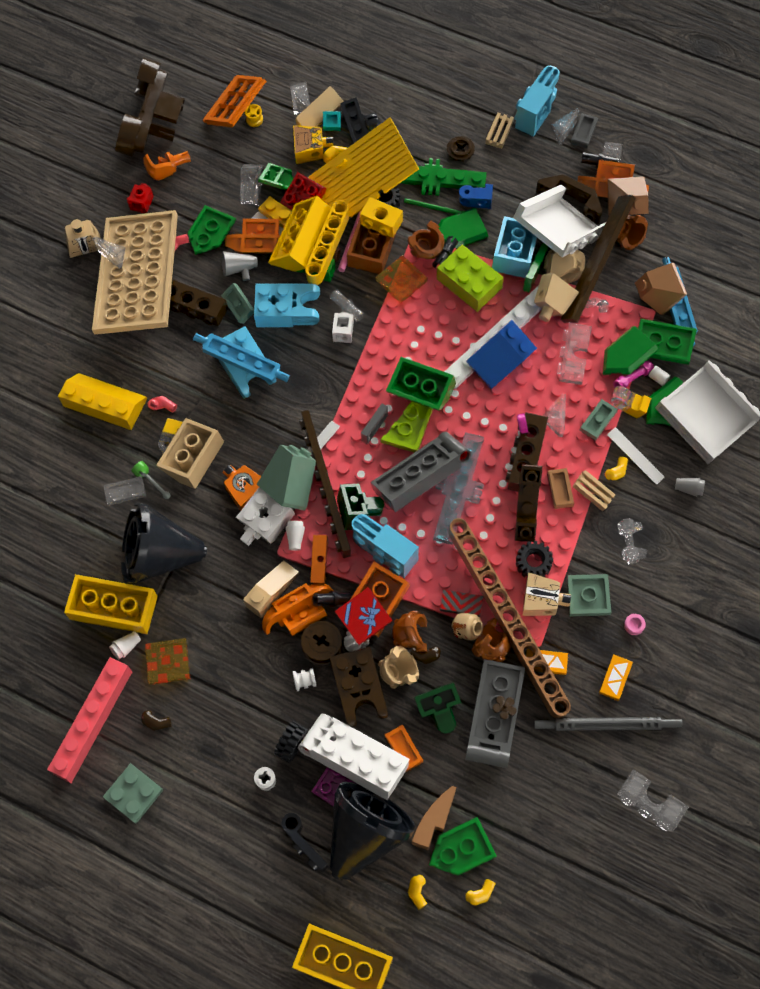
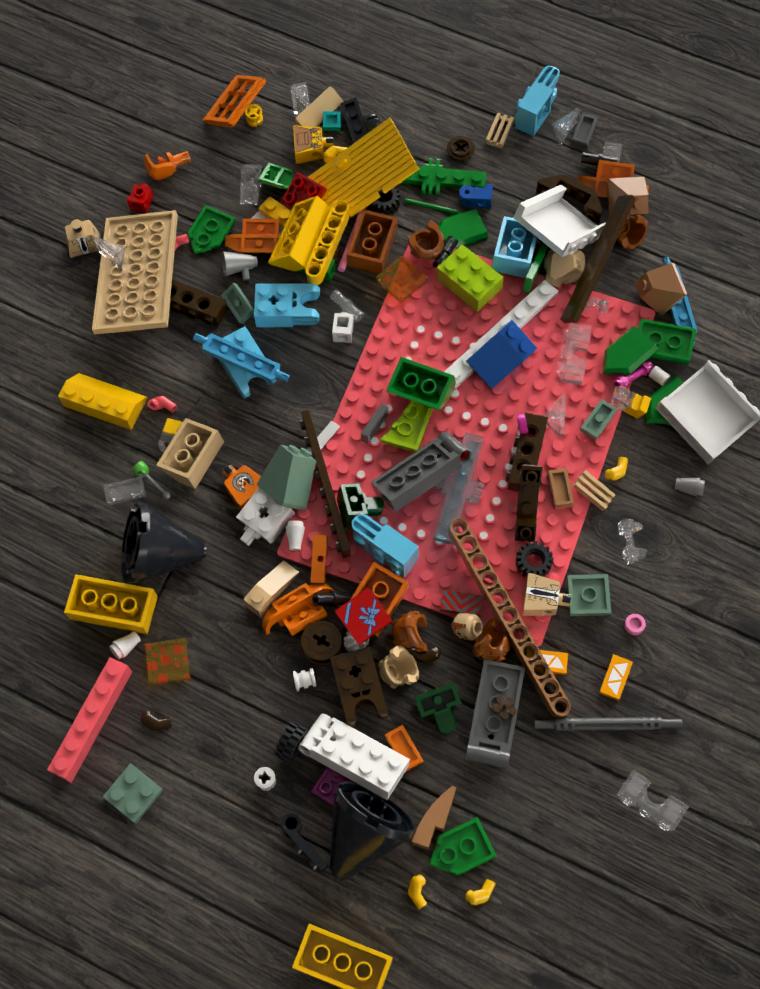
(156, 103): dark brown piece -> none
(376, 209): yellow brick -> none
(554, 296): tan torso -> none
(635, 455): white sticker -> none

